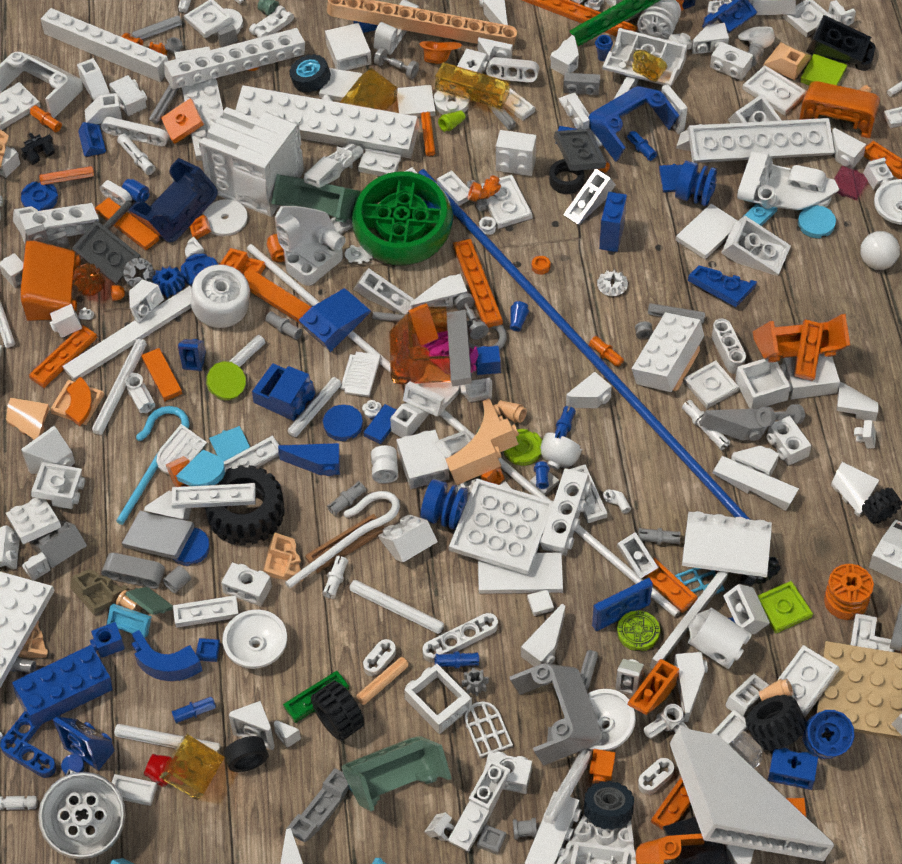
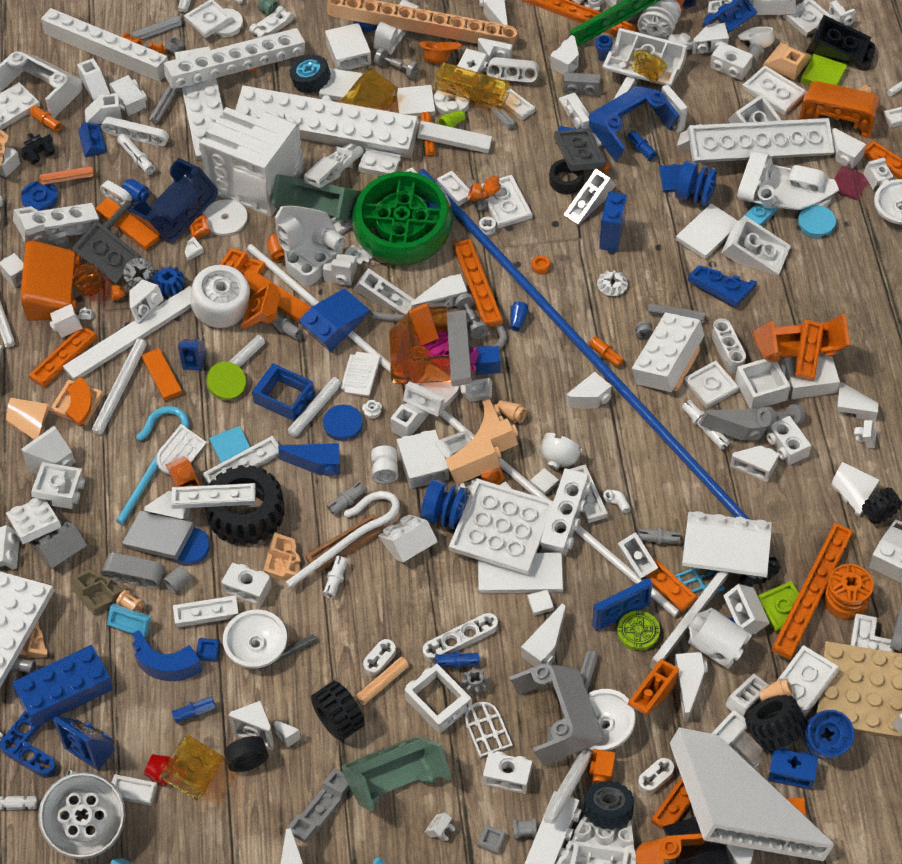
(36, 566): white bracket -> none
(73, 763): blue tile -> none
(110, 632): blue brick -> none
(139, 393): white piece -> none
(149, 600): sand green piece -> none
(156, 737): white axle -> none
(182, 121): orange plate -> none
(194, 265): blue tile -> none
(203, 470): medium azure tile -> none
(227, 36): light grey tile -> none
(262, 306): none -> orange slope
(290, 390): blue brick -> none
(294, 648): none -> dark grey bar
(301, 705): green tile -> none
(340, 270): none -> white brick
(380, 425): blue tile -> none
(396, 606): white axle -> none
(454, 137): none -> white tile
(480, 806): white slope -> none
(515, 152): white piece -> none
(528, 449): lime tile -> none
(541, 469): blue pin -> none
(564, 424): blue pin -> none
(629, 676): white slope -> none
(665, 723): white axle -> none
(748, 480): white slope -> none
(812, 591): none -> orange tile
(880, 250): white piece -> none

